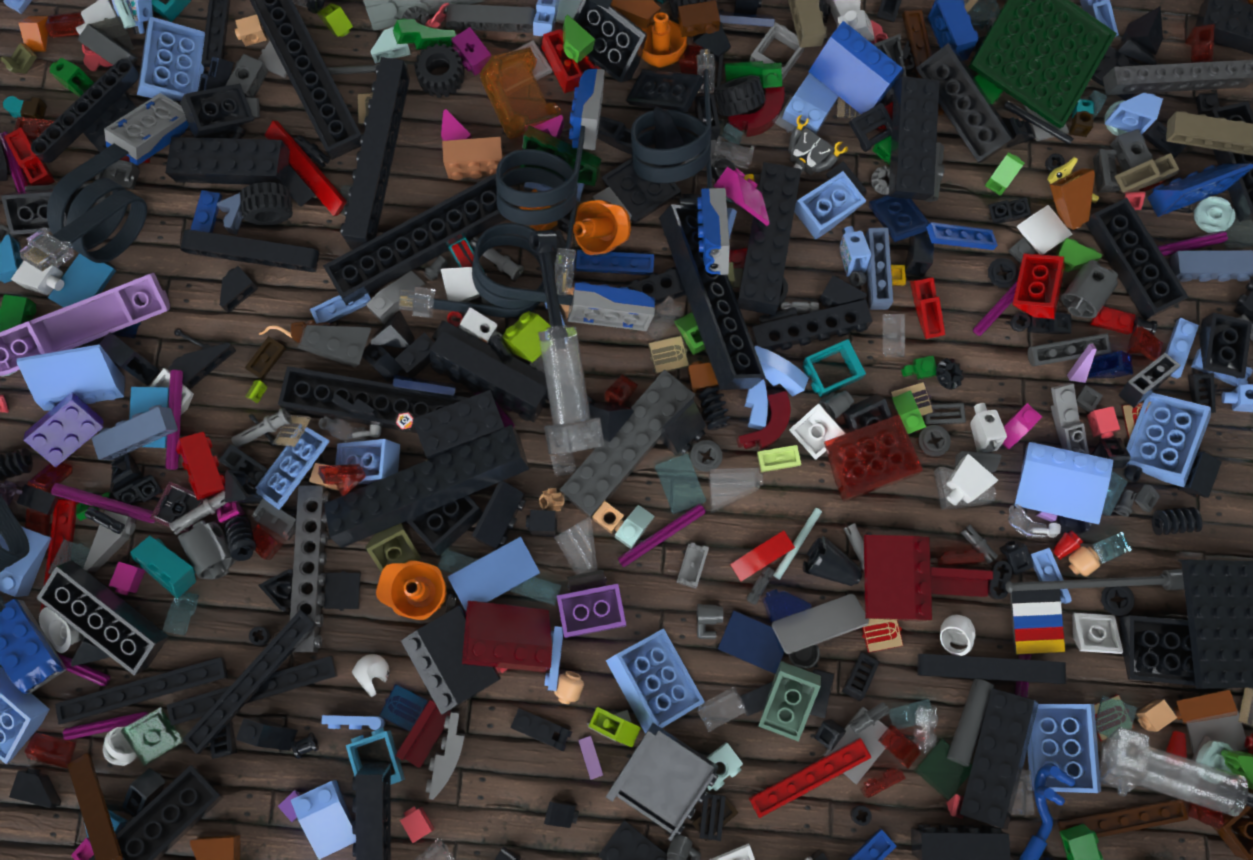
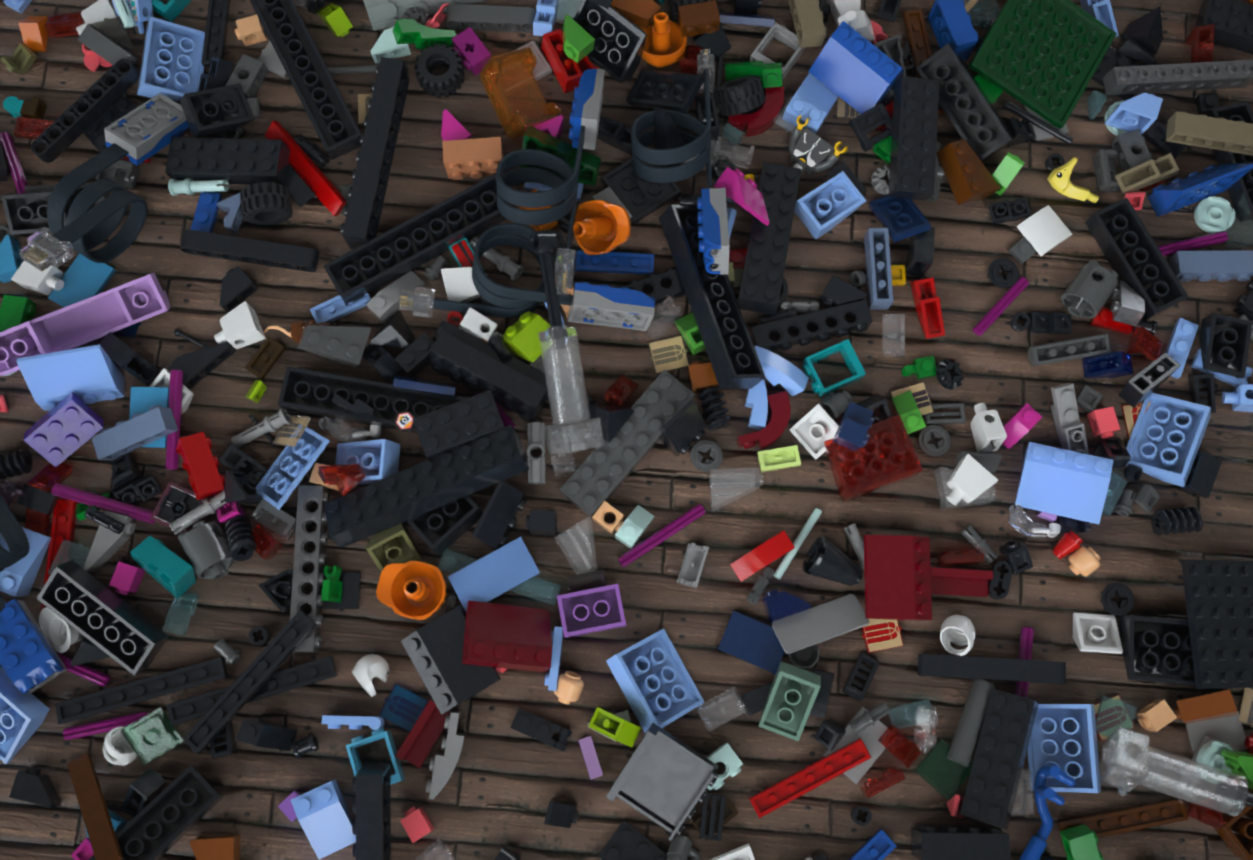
(34, 168): red slope -> none
(50, 750): clear red slope -> none
(67, 72): green torso -> none
(190, 186): none -> light aqua pin
(224, 649): none -> dark grey pin
(240, 327): none -> white torso
(332, 586): none -> green plate
(536, 440): none -> light grey piece
(551, 500): light nougat gear -> none
(680, 483): clear light blue piece -> none
(708, 615): dark grey piece -> none
(854, 251): light blue torso -> none
(854, 427): none -> dark blue brick
(961, 236): blue plate -> none
(966, 173): none -> reddish brown wedge
(1039, 285): red slope -> none
(1039, 613): flag -> none
(1047, 570): light blue plate -> none
(1074, 197): dark orange slope -> none
(1076, 254): bright green slope -> none
(1081, 368): lavender piece -> none
(1082, 118): dark brown leg -> none
(1111, 547): clear light blue slope -> none
(1127, 305): none -> flat silver slope
(1177, 744): red cone -> none

